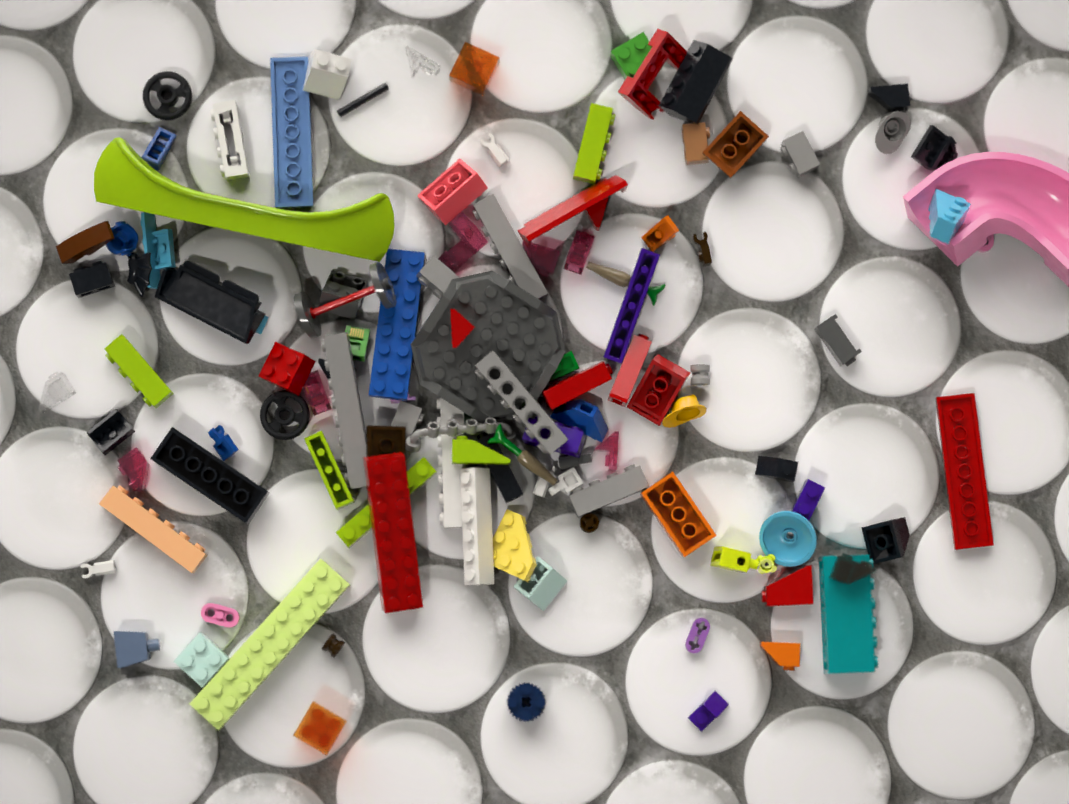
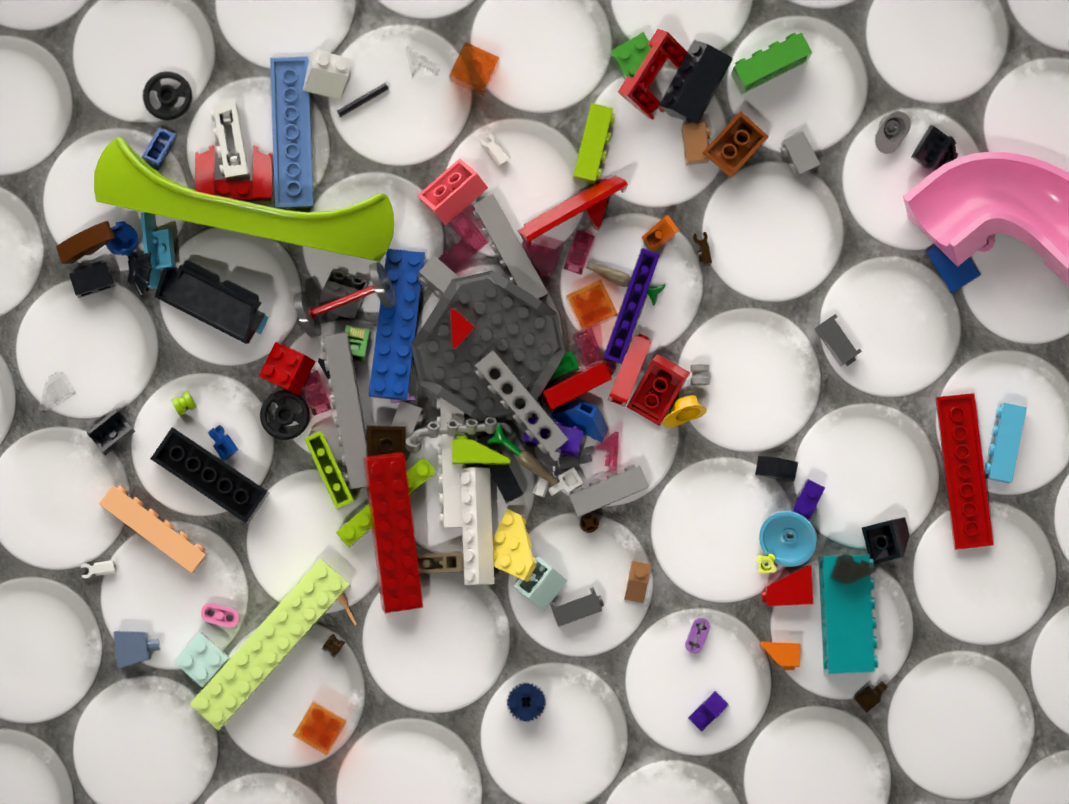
(136, 468): clear pink slope -> none
(139, 371): lime brick -> none
(183, 403): none -> lime wheel
(243, 190): none -> red wedge
(343, 601): none -> light nougat piece
(441, 563): none -> dark tan slope
(577, 608): none -> dark grey brick
(587, 346): none -> clear pink slope
(591, 305): none -> clear orange brick
(637, 581): none -> medium nougat slope
(678, 514): orange brick -> none
(727, 559): neon yellow torso -> none
(771, 62): none -> bright green brick
(869, 697): none -> dark brown plate
(891, 96): black slope -> none
(946, 215): medium azure wedge -> none
(953, 276): none -> blue container
(1006, 443): none -> medium azure brick

